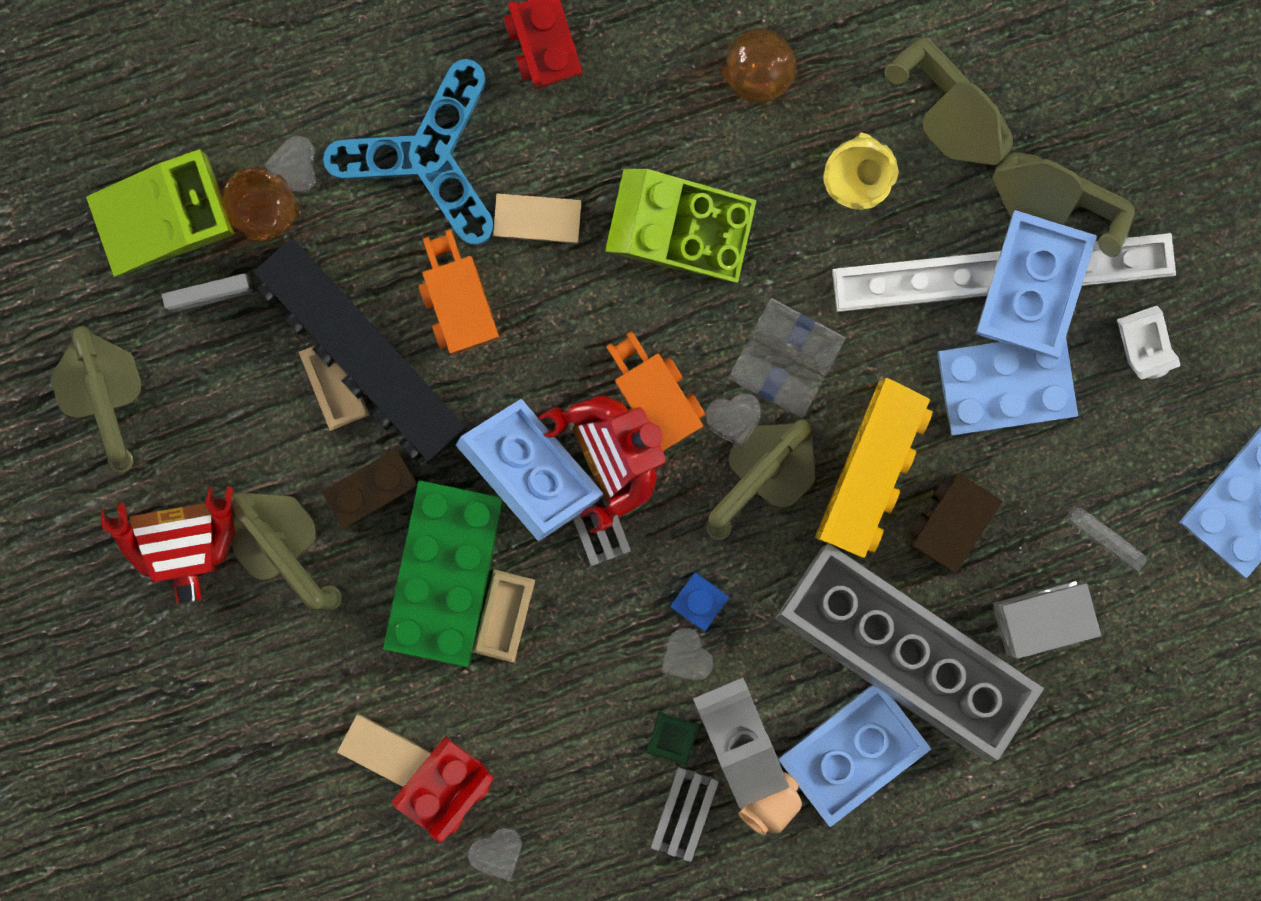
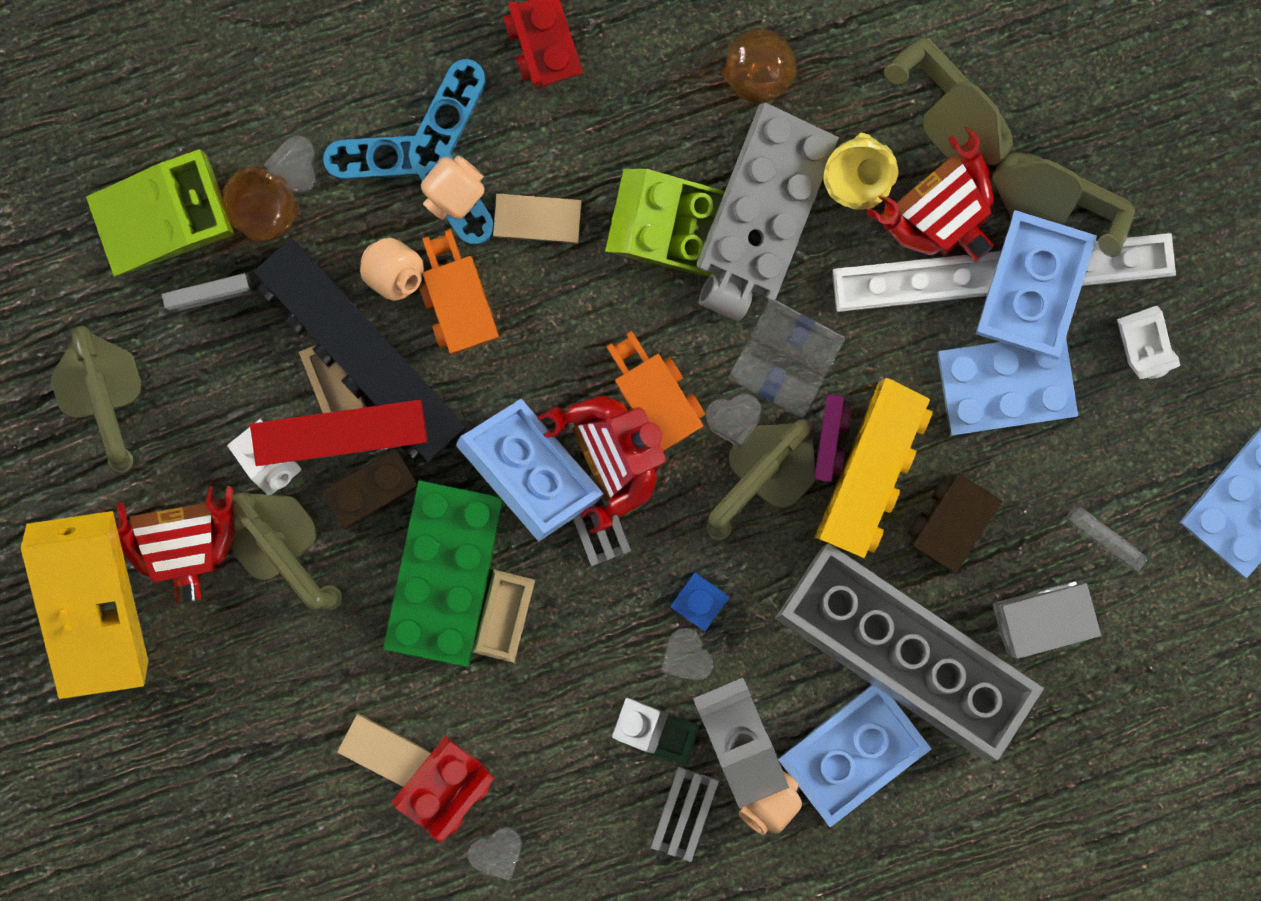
(85, 604): none -> yellow brick
(267, 477): none -> white bracket
(338, 433): none -> red tile
(391, 269): none -> light nougat head
(452, 187): none -> light nougat head
(640, 725): none -> plate
(766, 193): none -> light grey hinge
(835, 420): none -> magenta plate
(945, 206): none -> torso

